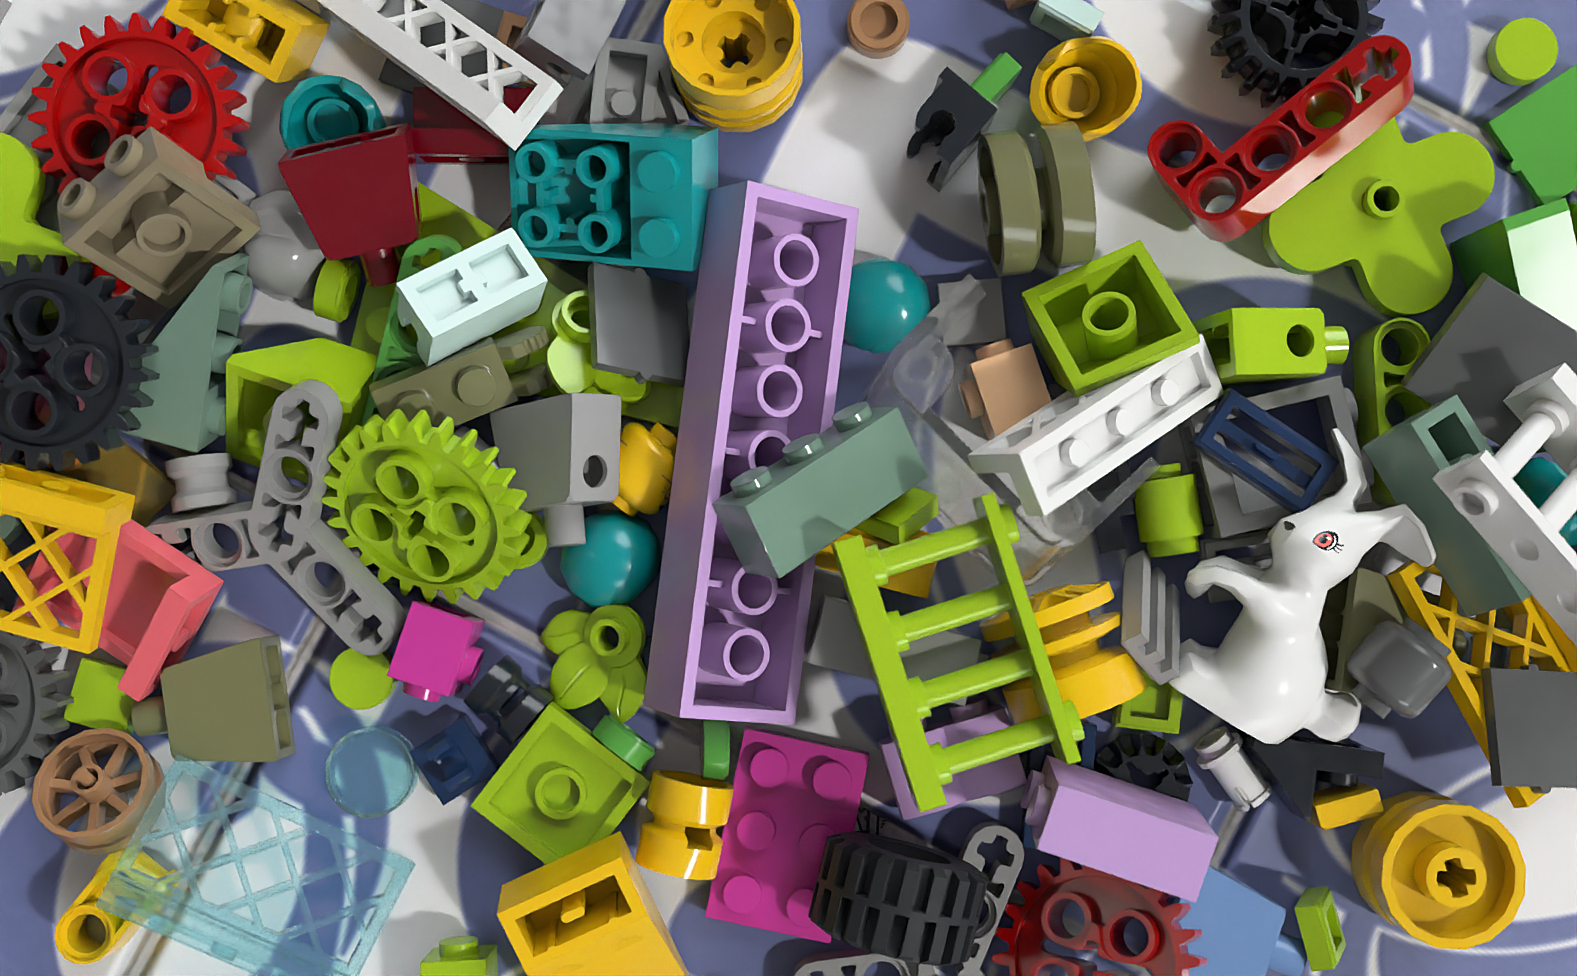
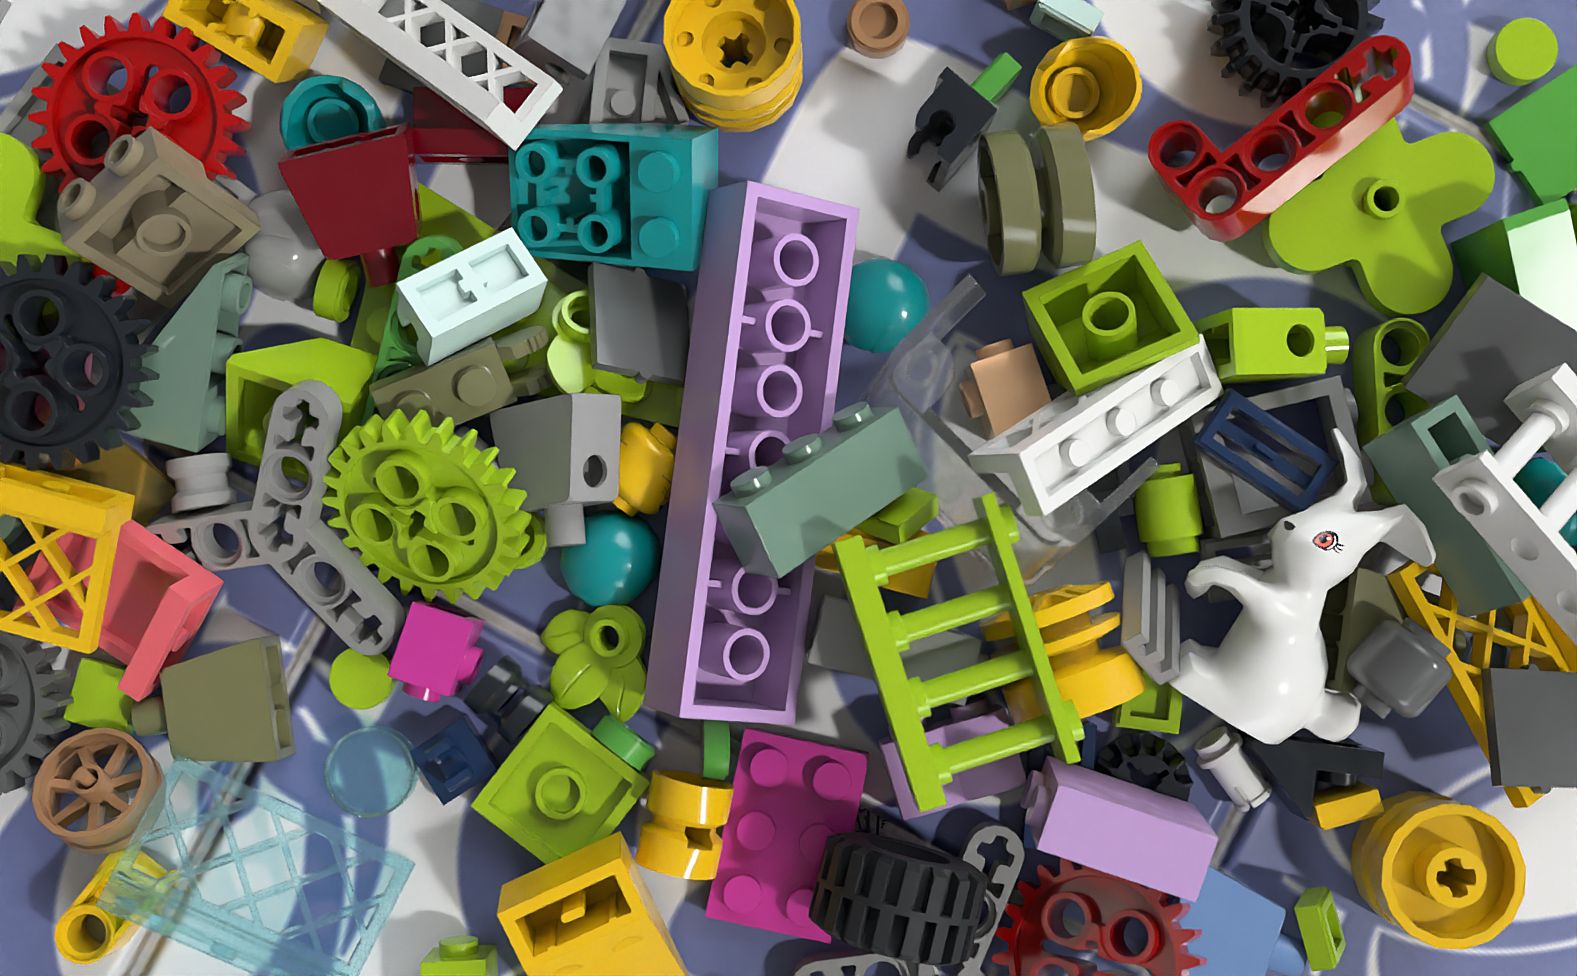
(983, 323): light grey tile -> none

